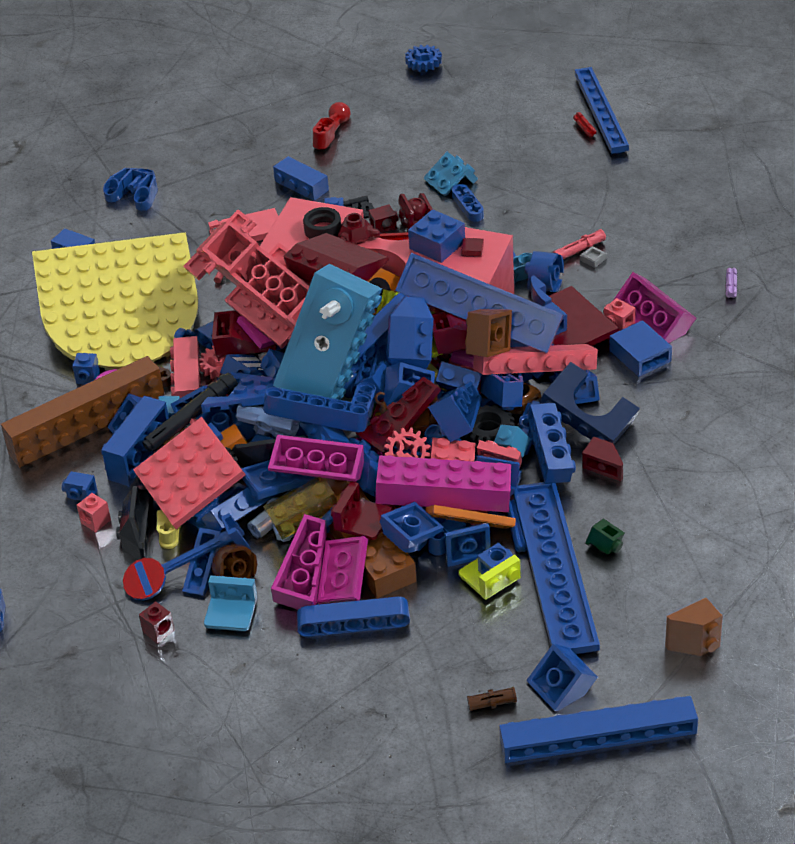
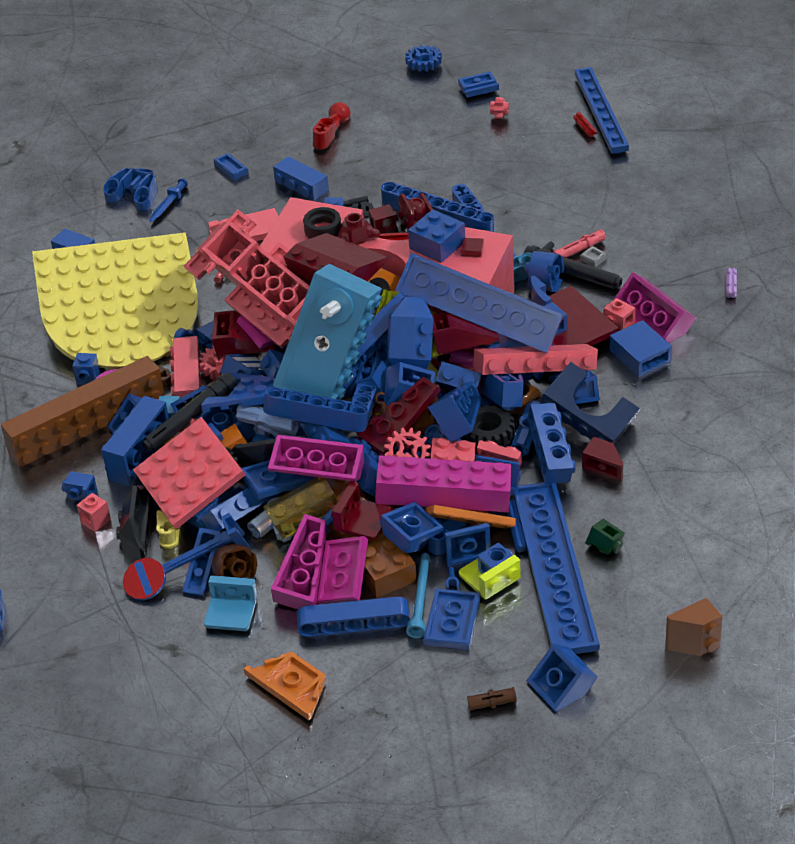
(156, 622): dark red brick -> none
(173, 193): none -> blue sword
(231, 166): none -> blue tile
(290, 681): none -> orange wing
(416, 625): none -> dark azure piece
(448, 173): dark azure bracket -> none
(452, 581): none -> blue hand
(452, 619): none -> blue tile
(471, 216): none -> blue beam
(478, 84): none -> blue plate
(488, 332): dark orange slope -> none
(499, 108): none -> coral gear
(512, 437): dark azure brick -> none
(583, 270): none -> black cylinder
(598, 729): blue brick -> none

